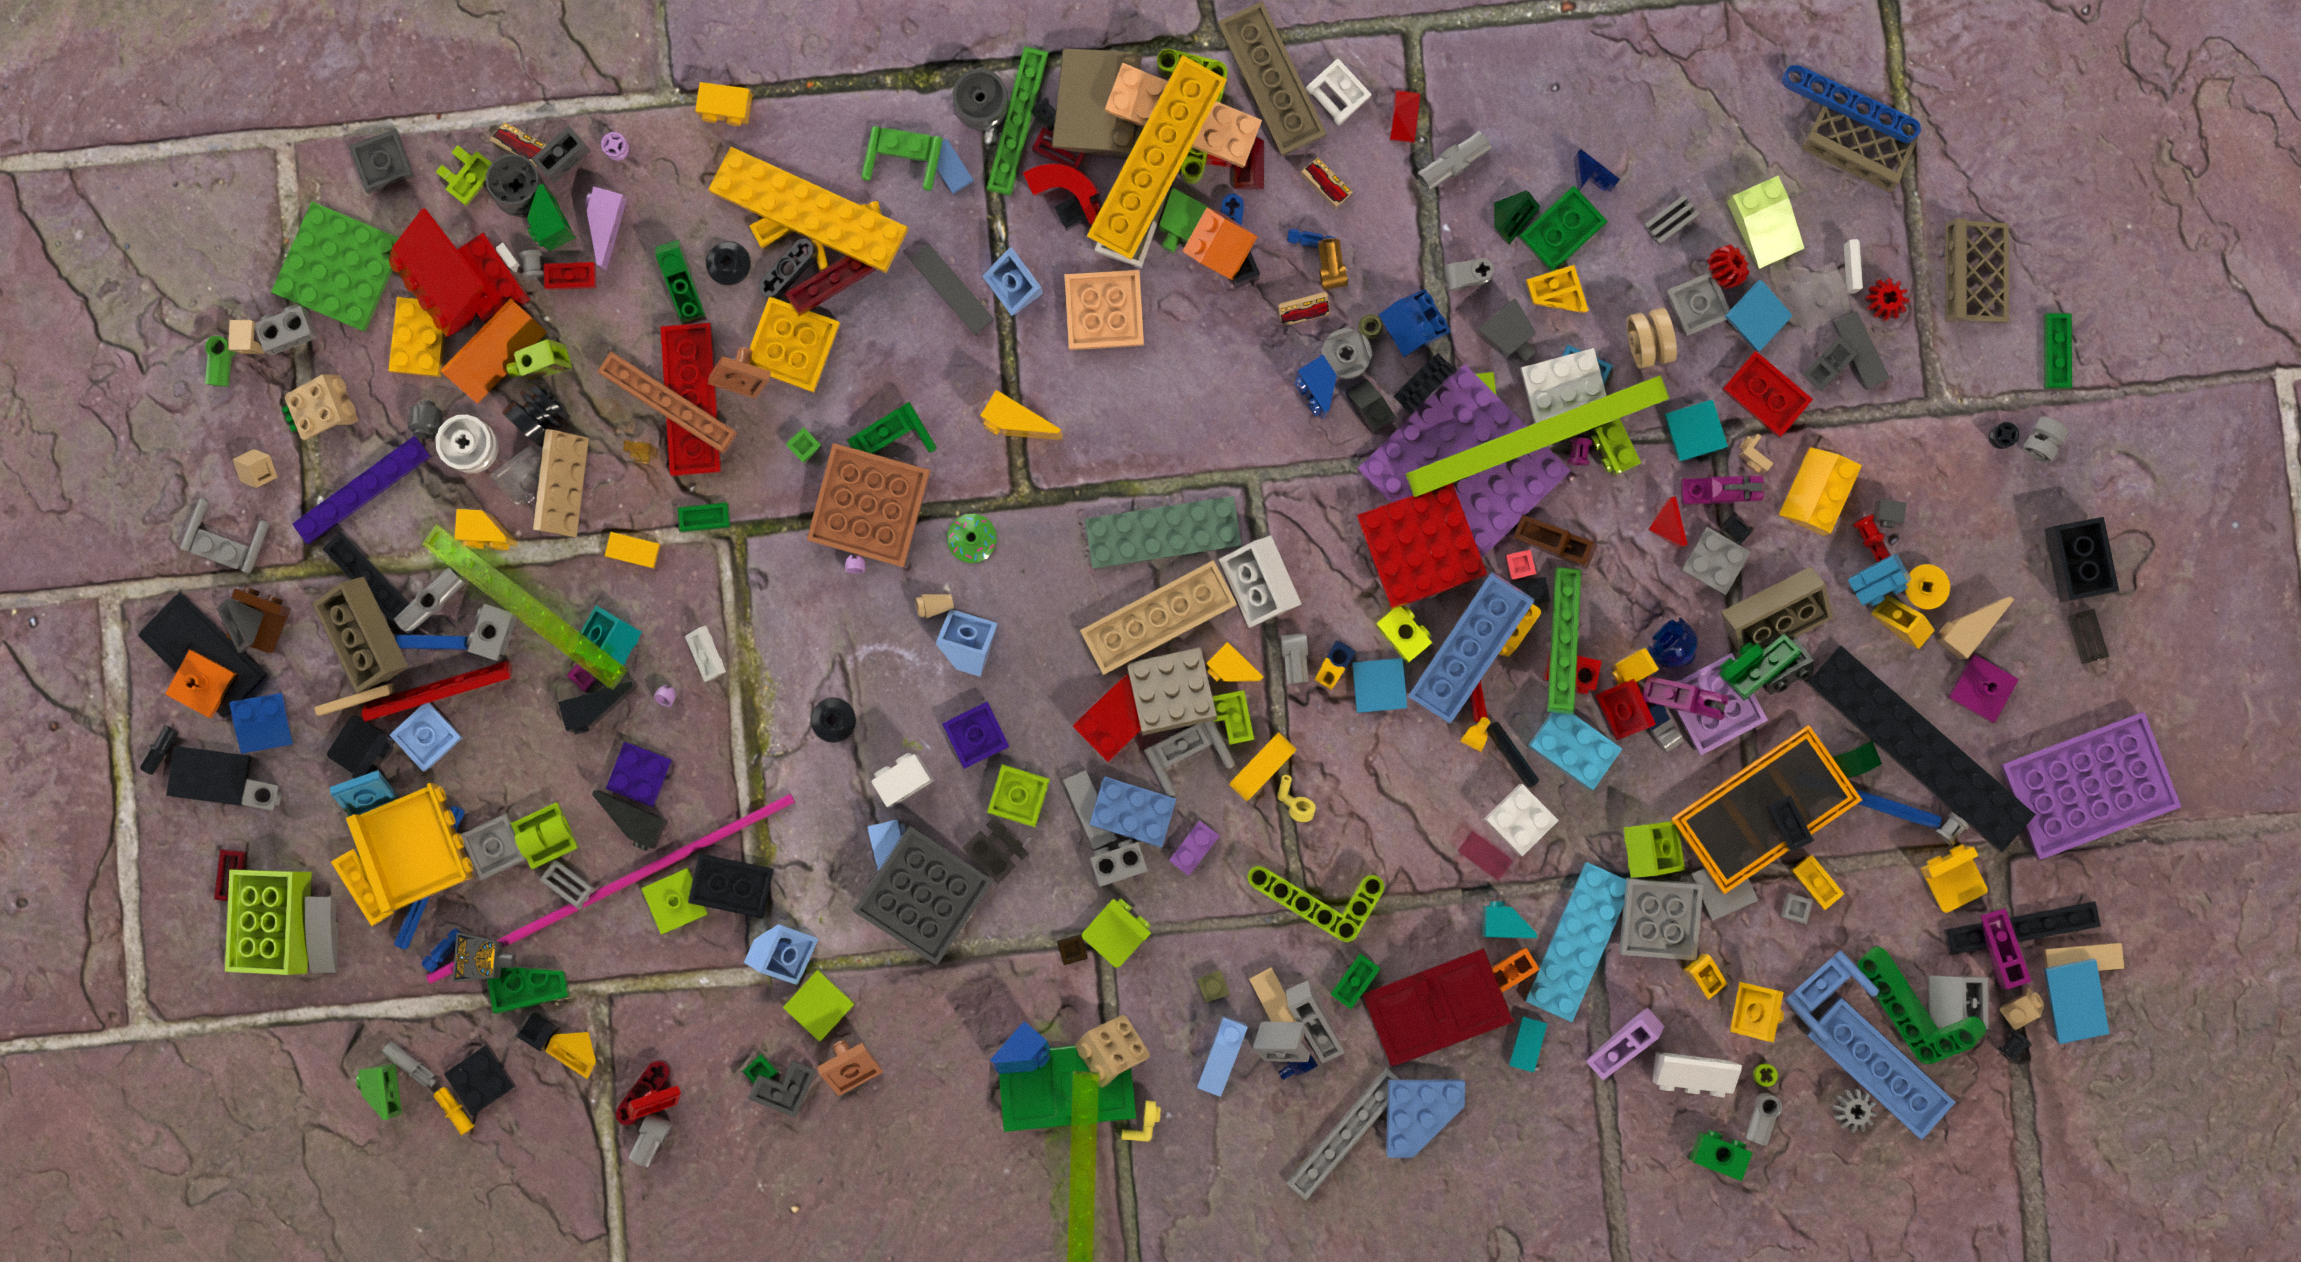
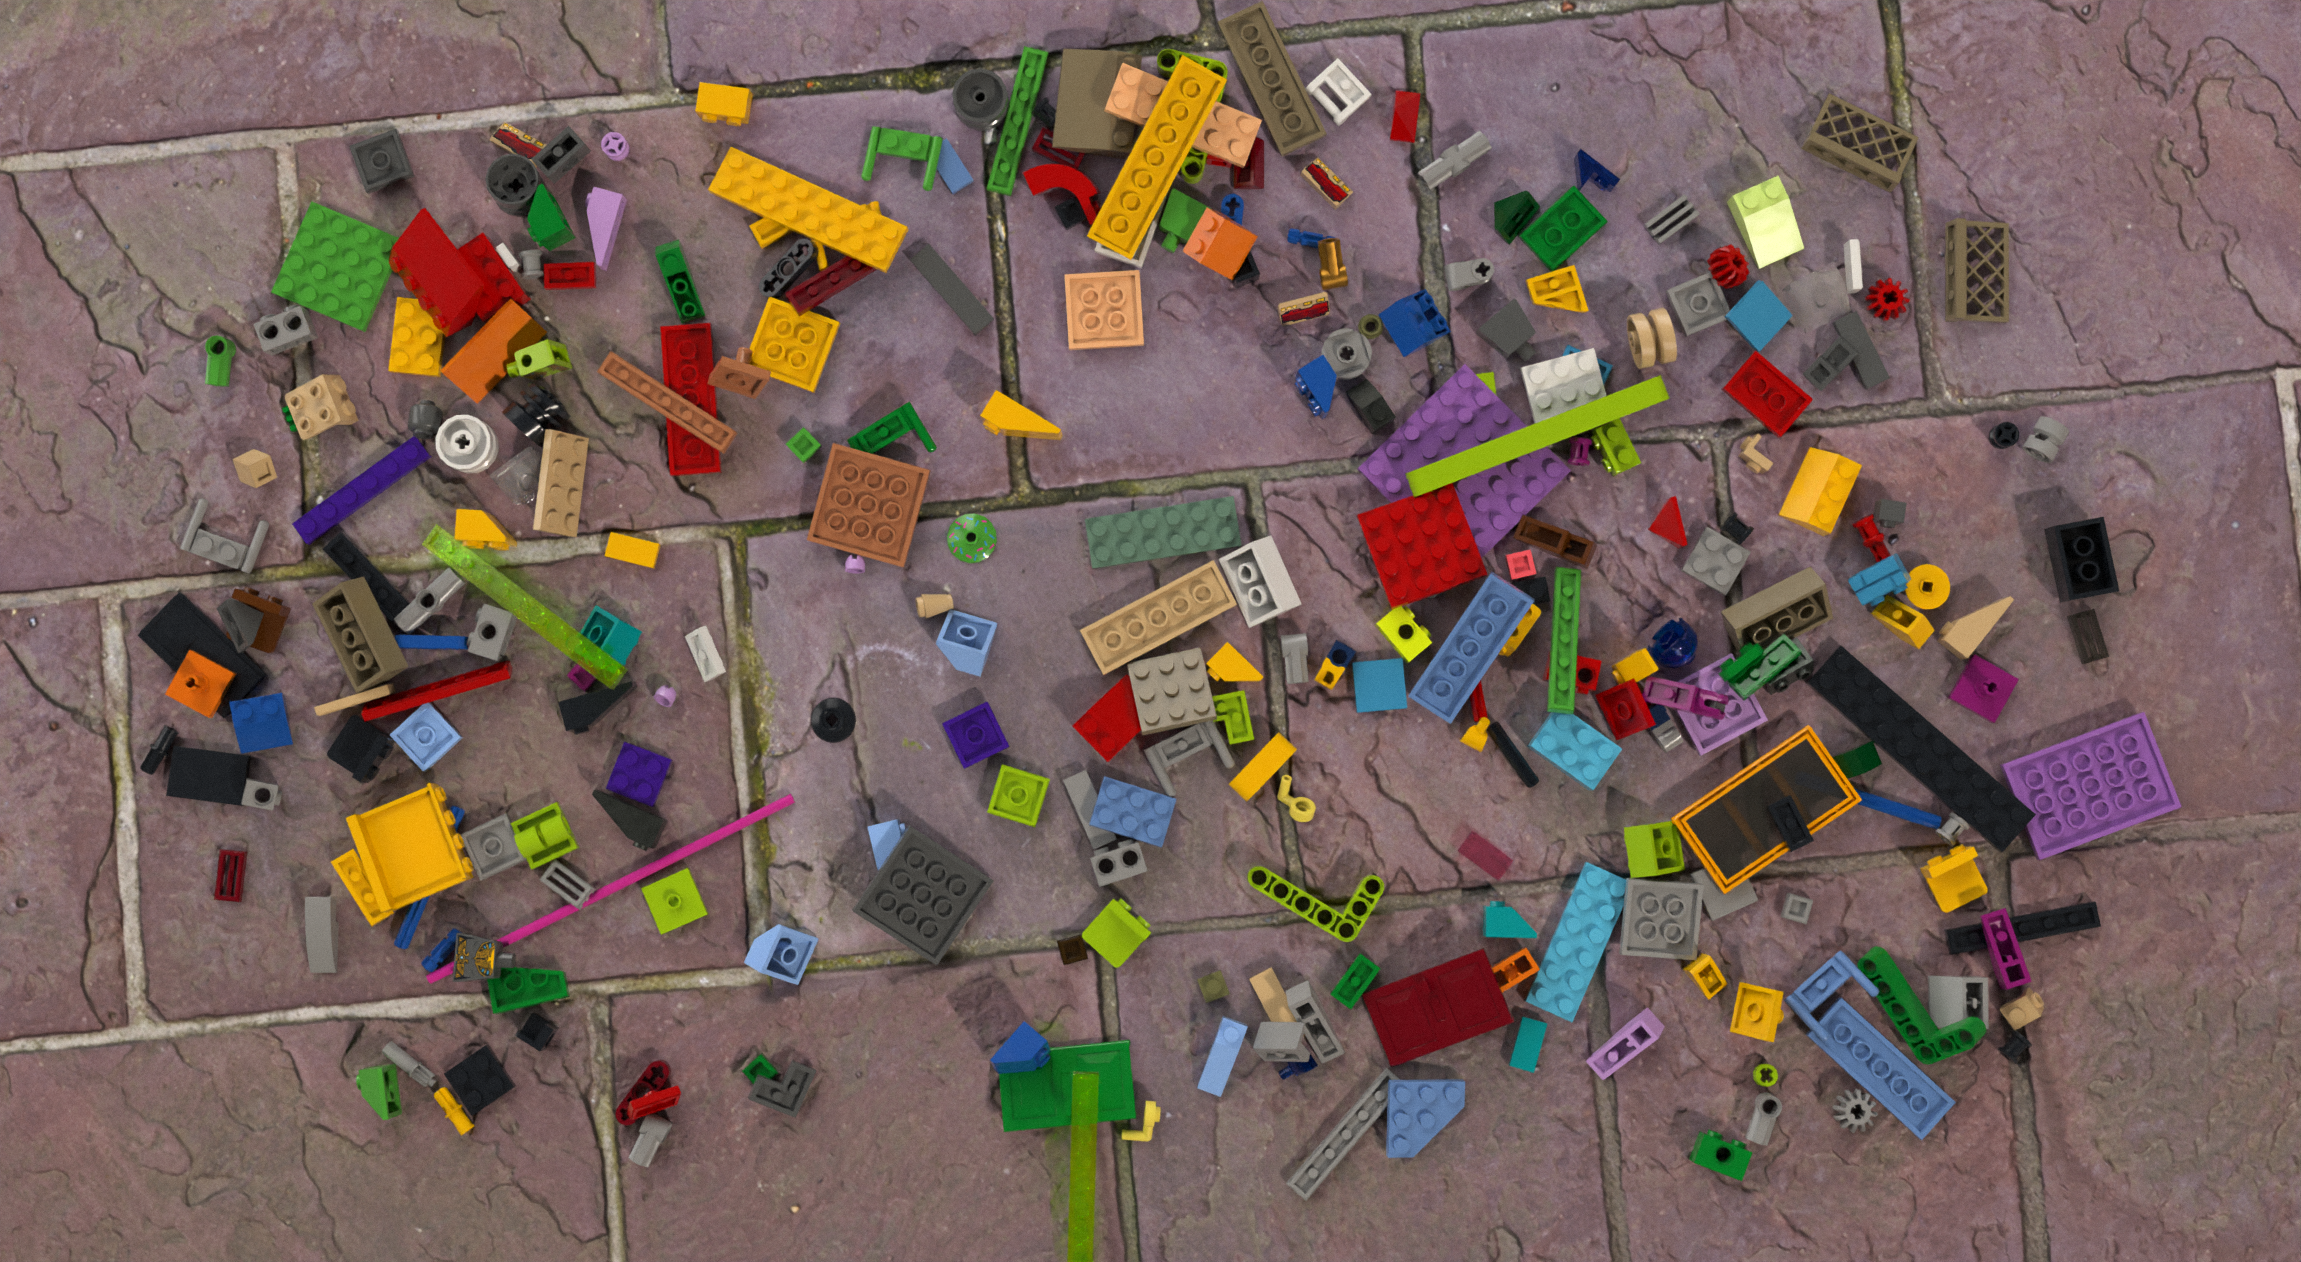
(242, 337): tan panel -> none
(267, 922): lime slope -> none
(363, 793): dark azure tile -> none
(469, 179): lime plate -> none
(574, 1051): yellow slope -> none
(640, 451): clear yellow plate -> none
(704, 517): green tile -> none
(730, 885): black tile -> none
(737, 269): black piece -> none
(819, 1005): lime tile -> none
(849, 1067): nougat tile -> none
(901, 780): white brick -> none
(989, 856): clear smoke plate -> none
(1012, 282): light blue slope -> none
(1112, 1049): tan bracket -> none
(1194, 848): medium lavender plate -> none
(1424, 383): black wheel -> none
(1520, 820): white brick -> none
(1695, 430): teal tile -> none
(1695, 1074): white slope -> none
(1721, 490): magenta plate -> none
(1817, 882): yellow plate -> none
(1849, 108): blue beam -> none
(2057, 351): green tile -> none
(2076, 1001): dark azure tile -> none
(2108, 955): tan tile -> none

